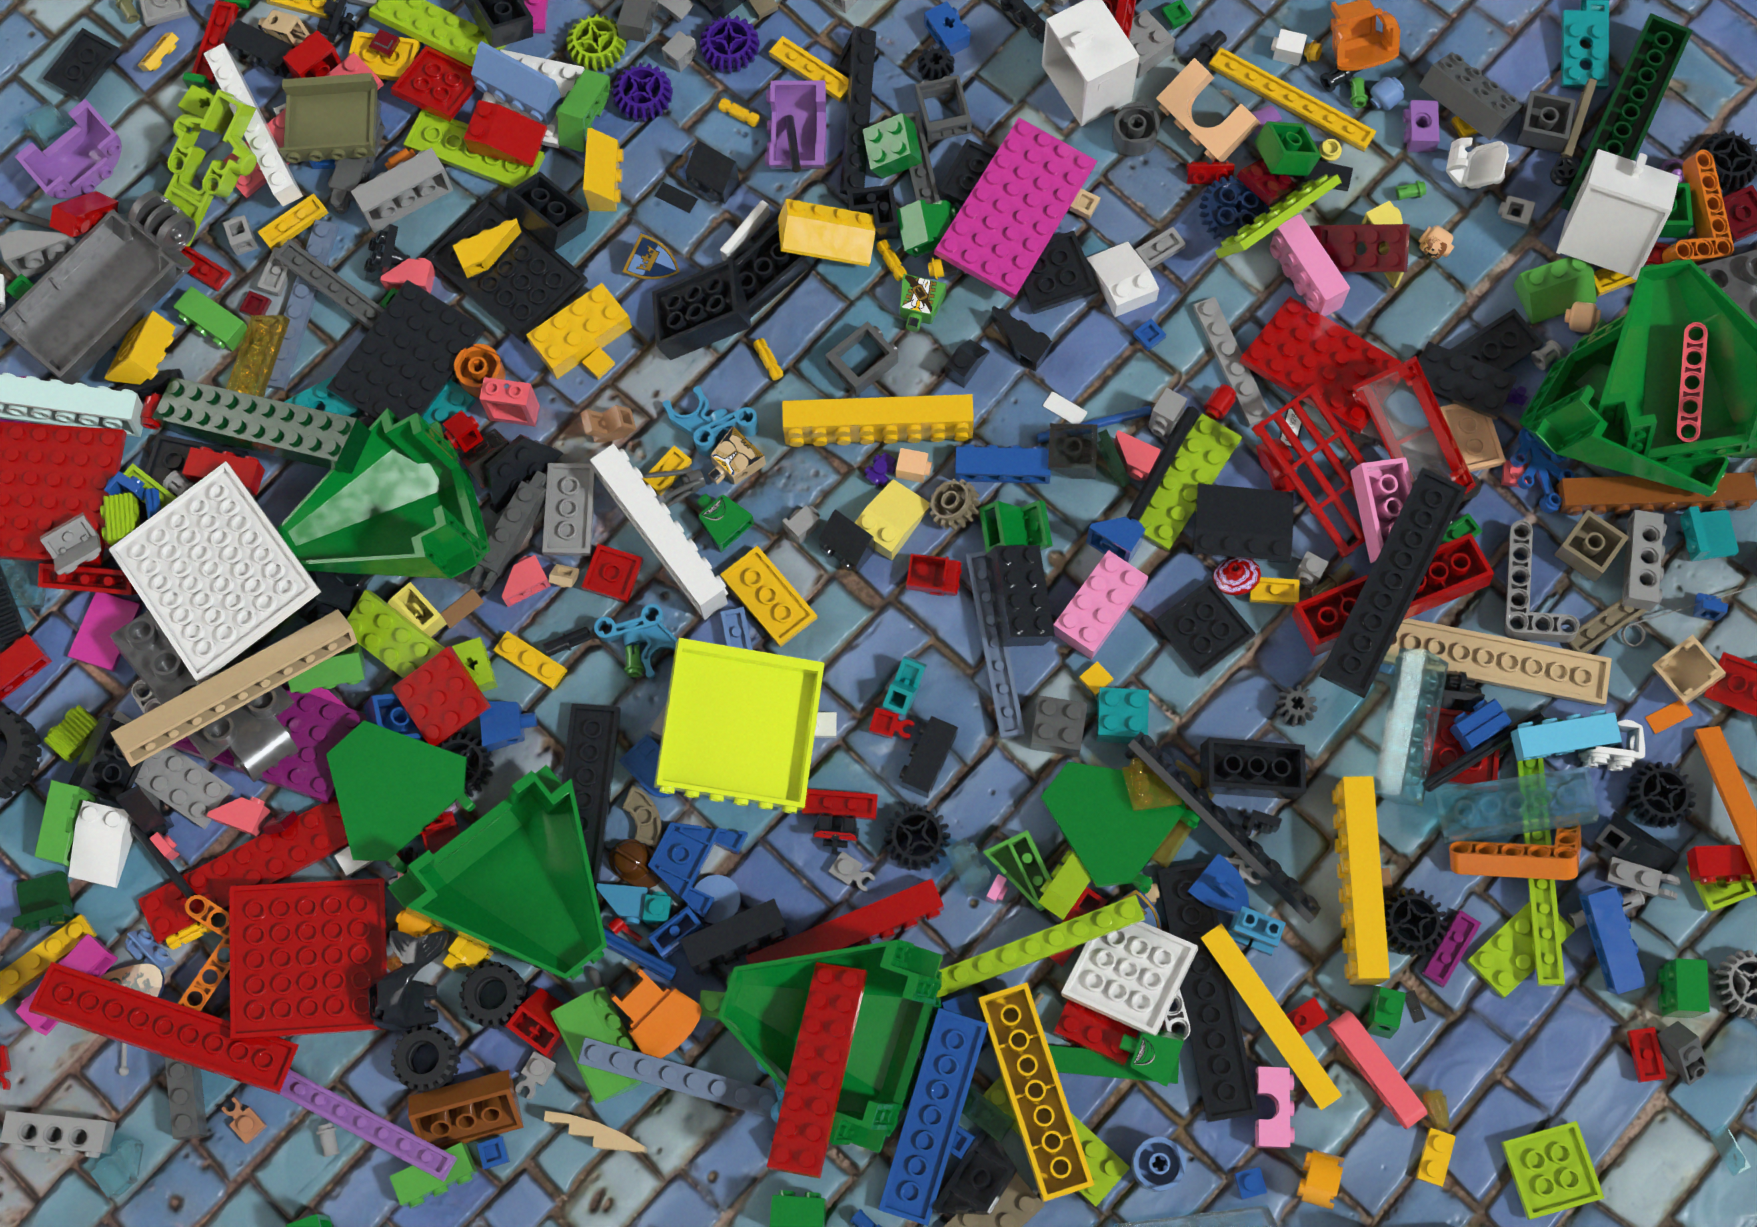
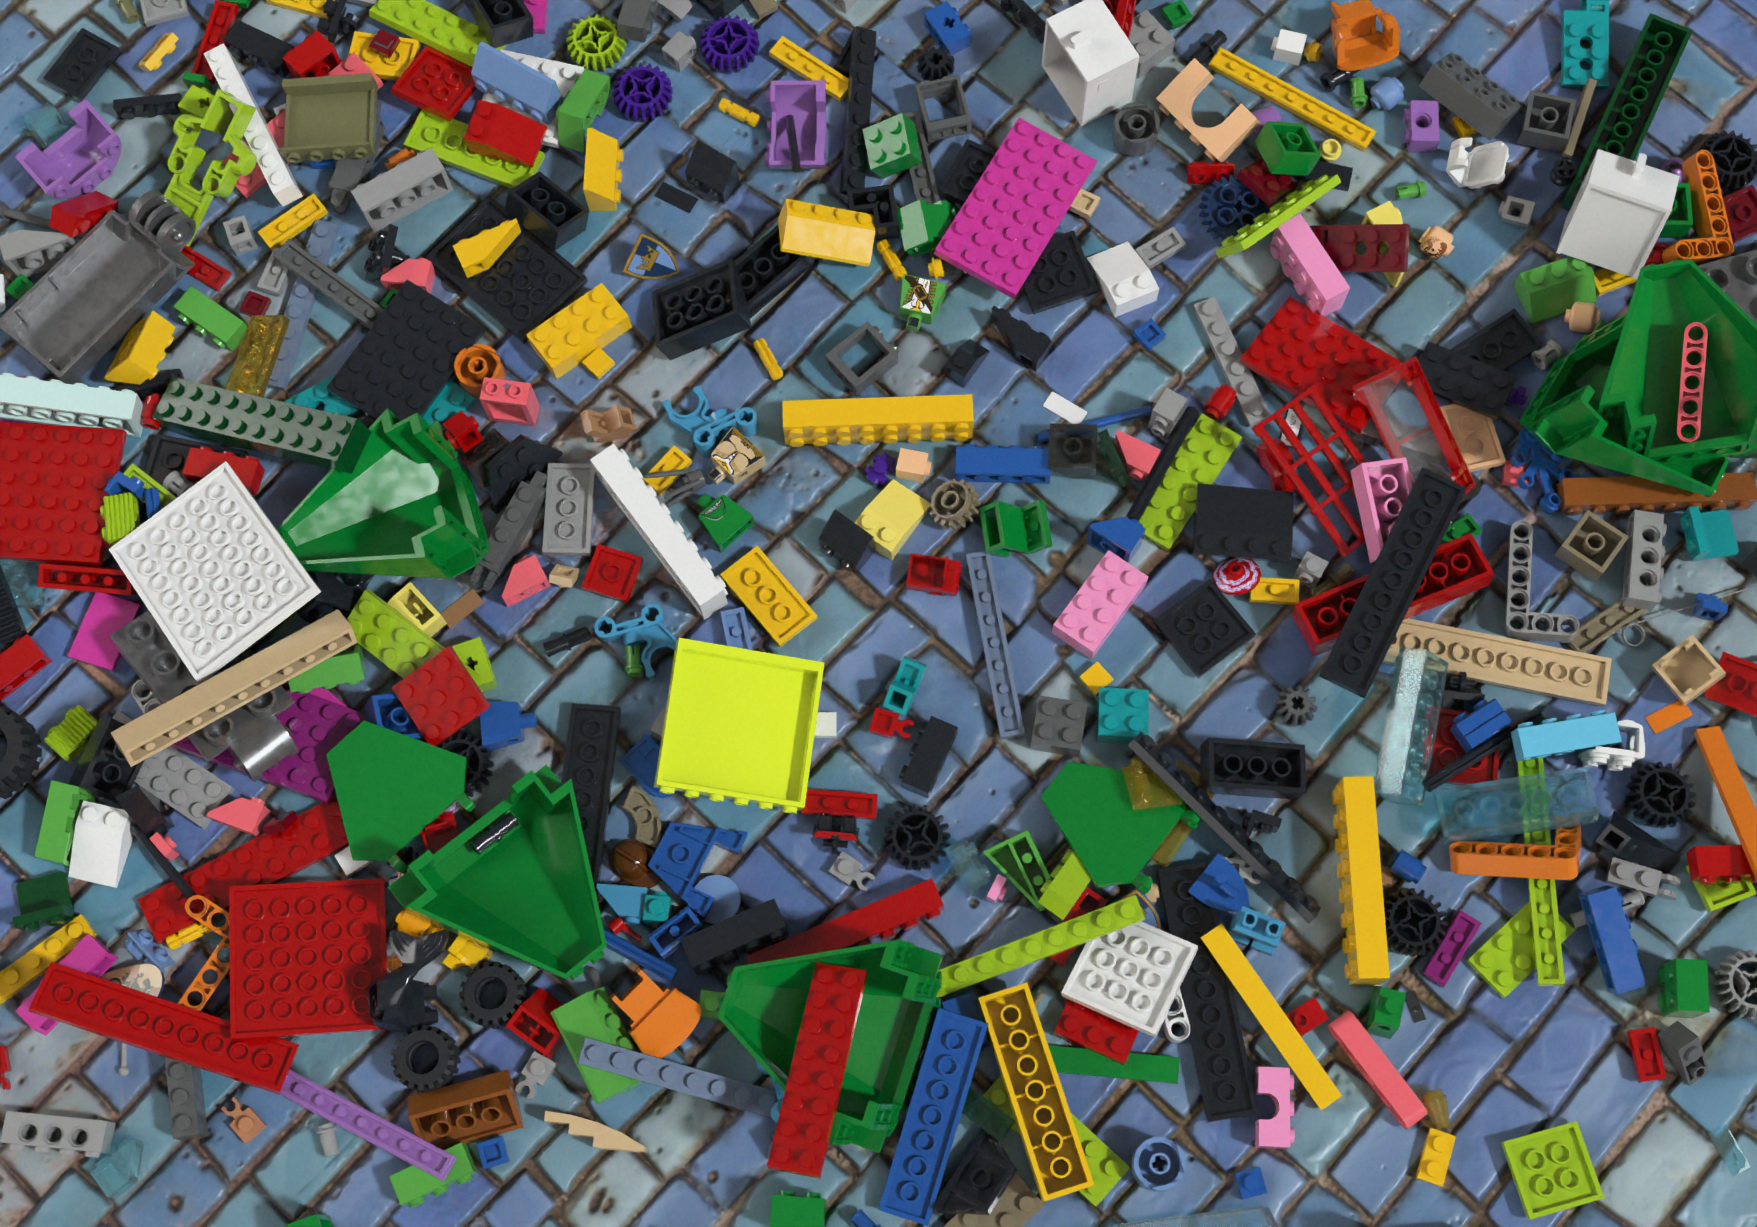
(72, 544): light grey bracket -> none
(147, 106): none -> black plate
(284, 27): tan torso -> none
(494, 833): none -> black pin
(530, 660): yellow plate -> none
(745, 231): white tile -> none
(802, 523): light grey brick -> none
(962, 1142): blue plate -> none
(1019, 595): black brick -> none
(1154, 1054): green torso -> none
(1321, 1178): light orange brick -> none
(1406, 866): none -> blue brick

